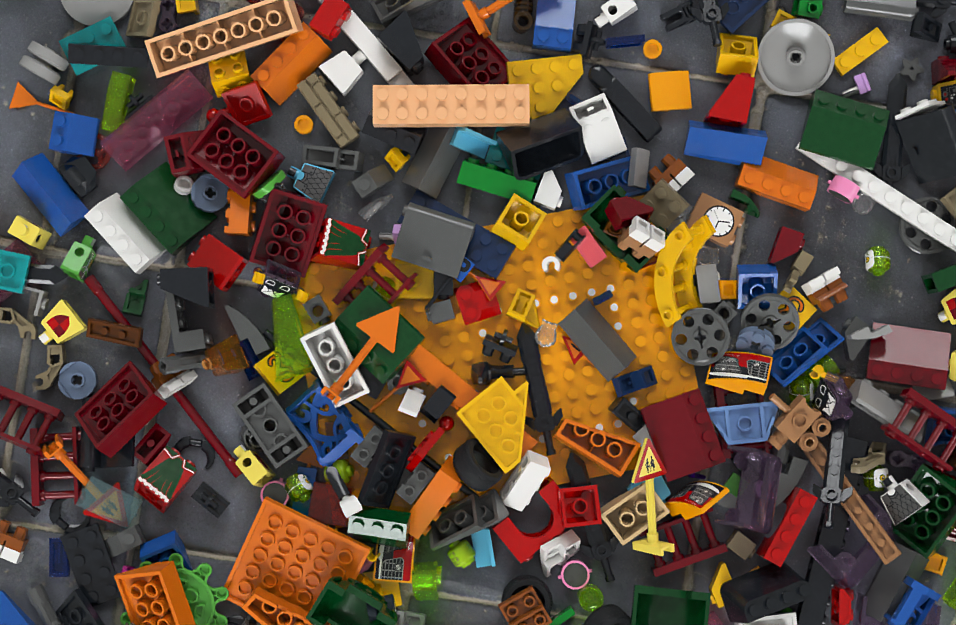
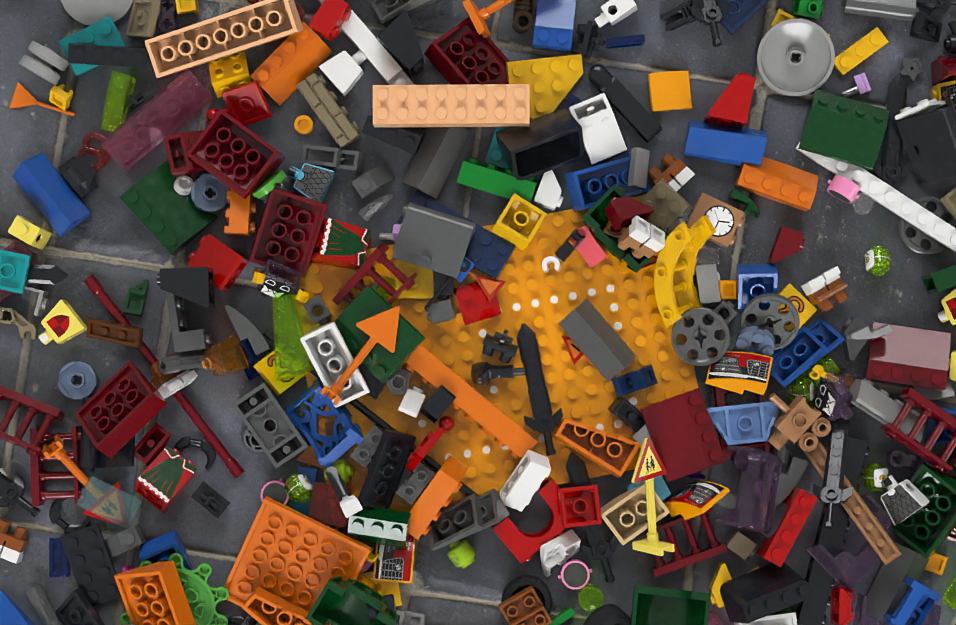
(54, 368): dark tan piece -> none
(74, 134): blue slope -> none
(77, 265): bright green torso -> none
(125, 233): white slope -> none
(258, 472): light yellow torso -> none
(396, 158): yellow tile -> none
(409, 376): piece -> none
(426, 580): clear neon green wedge -> none
(471, 142): medium azure panel -> none
(476, 466): black tyre -> none
(483, 547): medium azure panel -> none
(498, 421): yellow wing -> none
(524, 308): yellow slope -> none
(546, 334): clear animal -> none
(601, 298): clear blue tile -> none
(652, 49): light orange tile -> none
(733, 484): bright green tile -> none
(737, 54): yellow slope -> none
(797, 268): dark tan piece -> none
(874, 458): dark tan piece -> none

